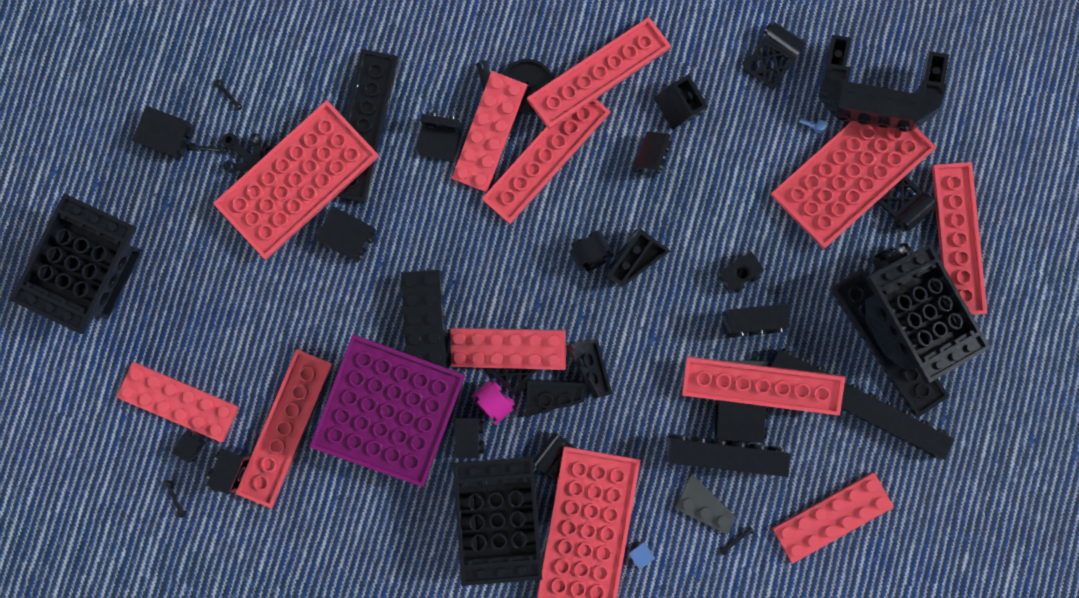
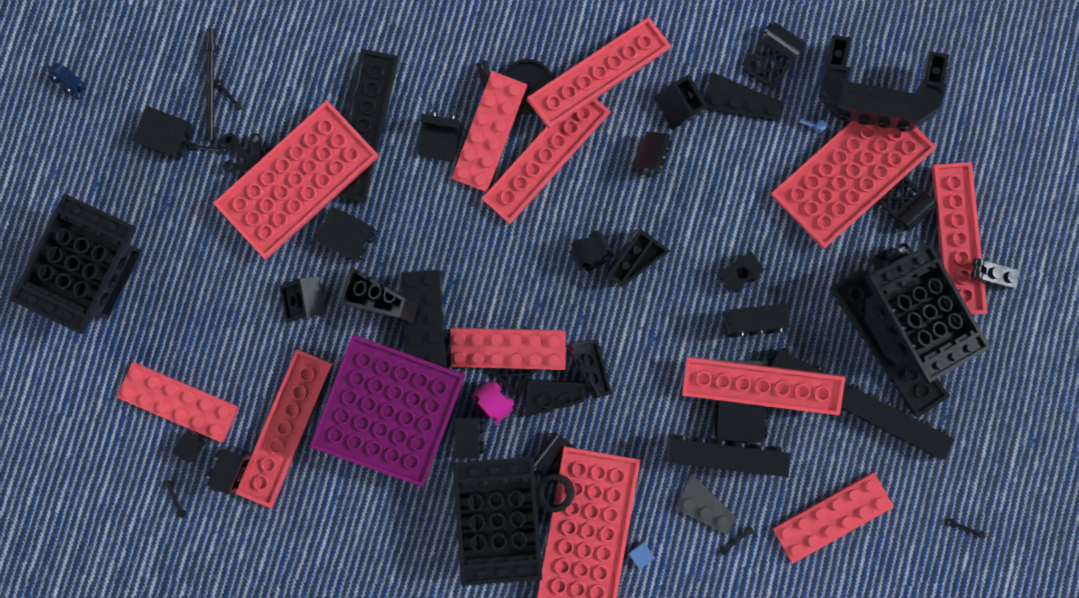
(60, 75): none -> dark blue hinge
(210, 49): none -> black bar
(302, 299): none -> black slope
(372, 296): none -> black wedge
(540, 492): none -> black tyre
(736, 99): none -> black wing
(950, 522): none -> black hinge
(994, 274): none -> plate

